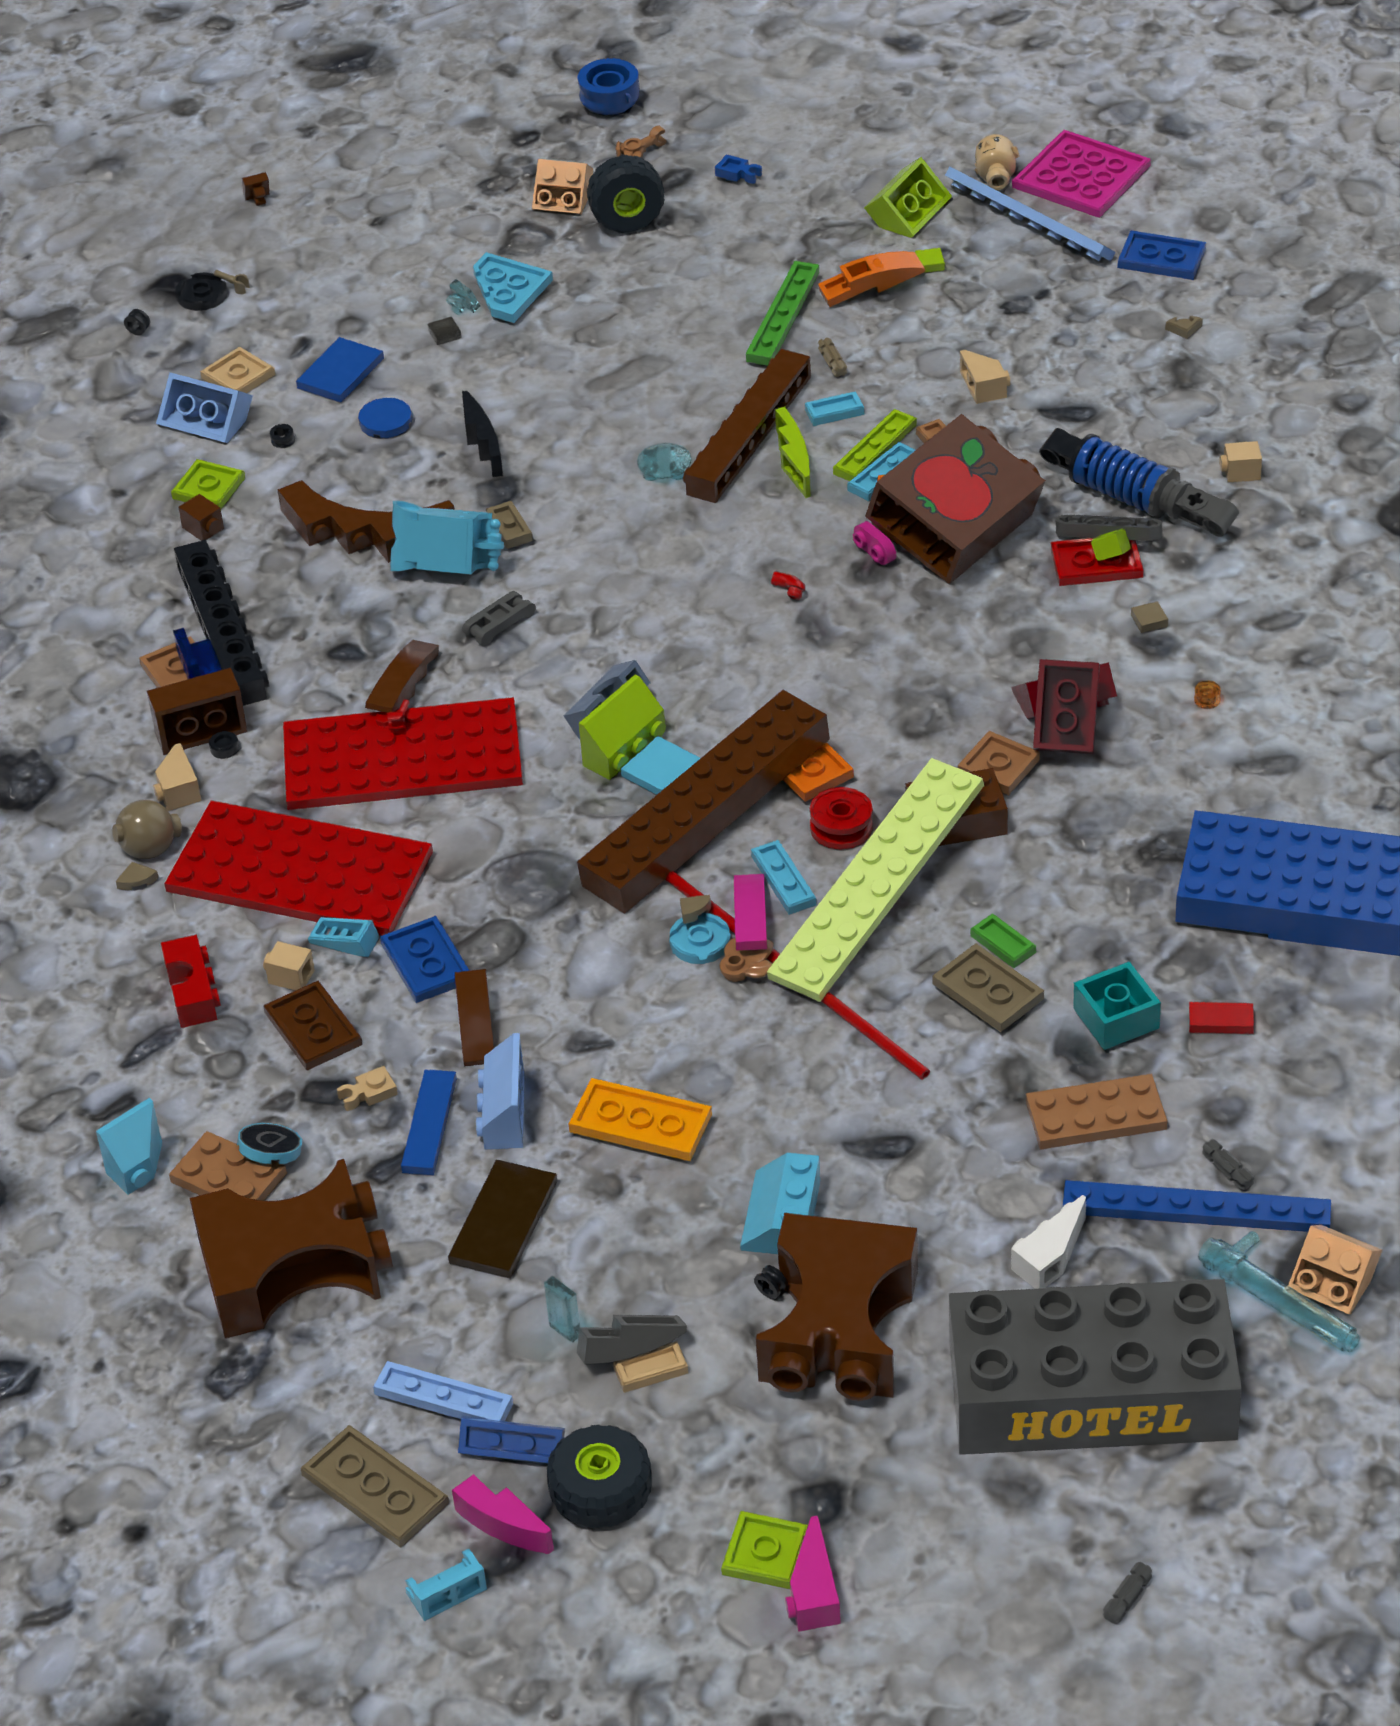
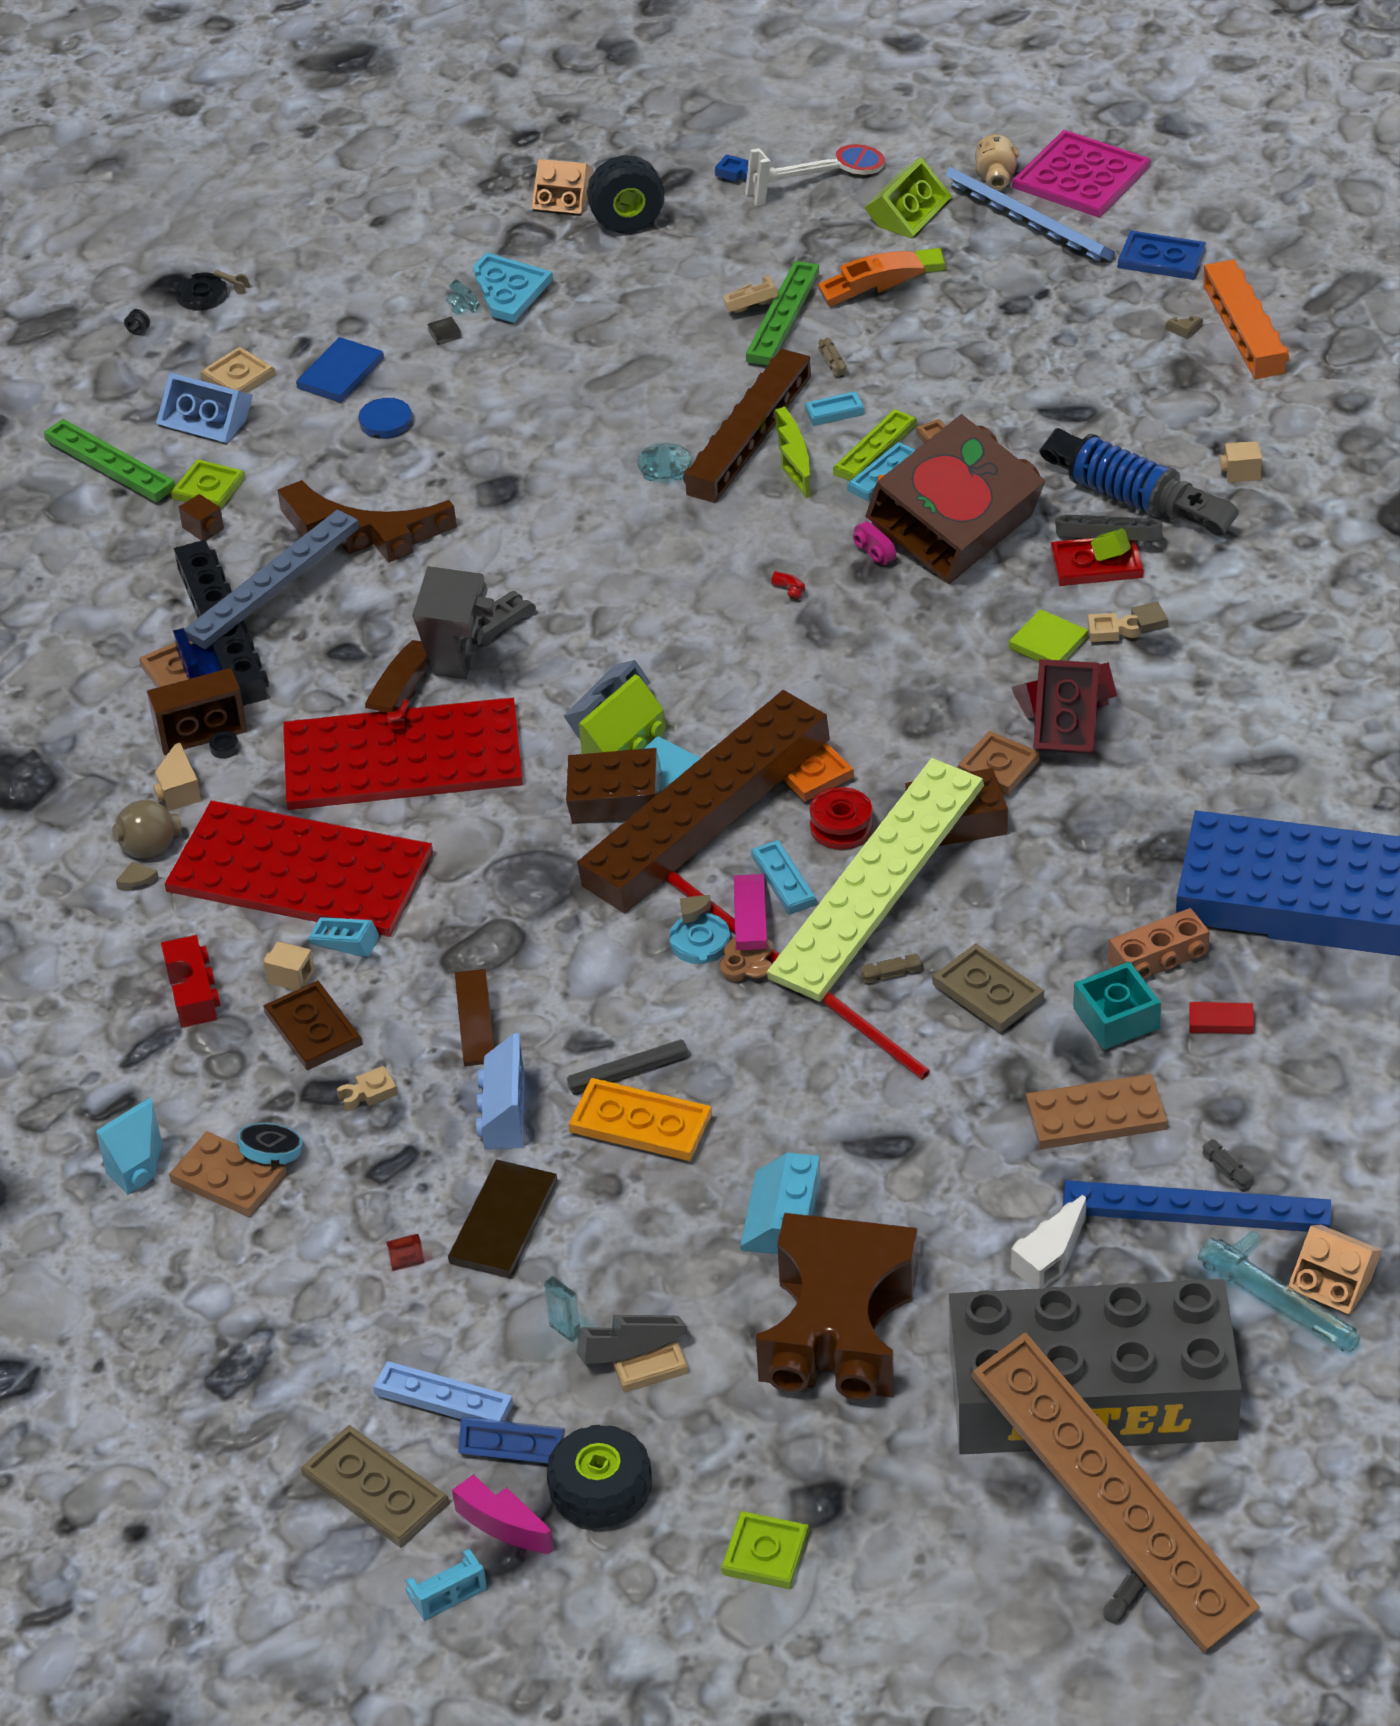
(109, 460): none -> bright green plate
(256, 188): reddish brown tile -> none
(271, 579): none -> sand blue plate
(278, 1249): reddish brown brick -> none
(282, 430): black bush -> none
(405, 1252): none -> clear red tile
(424, 958): blue tile -> none
(429, 1122): blue tile -> none
(444, 539): medium azure piece -> none
(449, 618): none -> dark grey hinge
(481, 432): black slope -> none
(513, 527): dark tan plate -> none
(608, 86): blue piece -> none
(611, 784): none -> reddish brown brick
(629, 1065): none -> dark grey axle
(637, 147): medium nougat piece -> none
(747, 295): none -> tan wing
(770, 1282): black bush -> none
(812, 1585): dark pink slope -> none
(851, 158): none -> white piece
(890, 968): none -> dark tan axle
(983, 377): tan slope -> none
(1003, 940): bright green tile -> none
(1048, 637): none -> lime tile
(1108, 628): none -> tan plate
(1115, 1492): none -> medium nougat plate
(1161, 944): none -> nougat brick
(1207, 694): clear orange bush -> none
(1245, 319): none -> orange brick

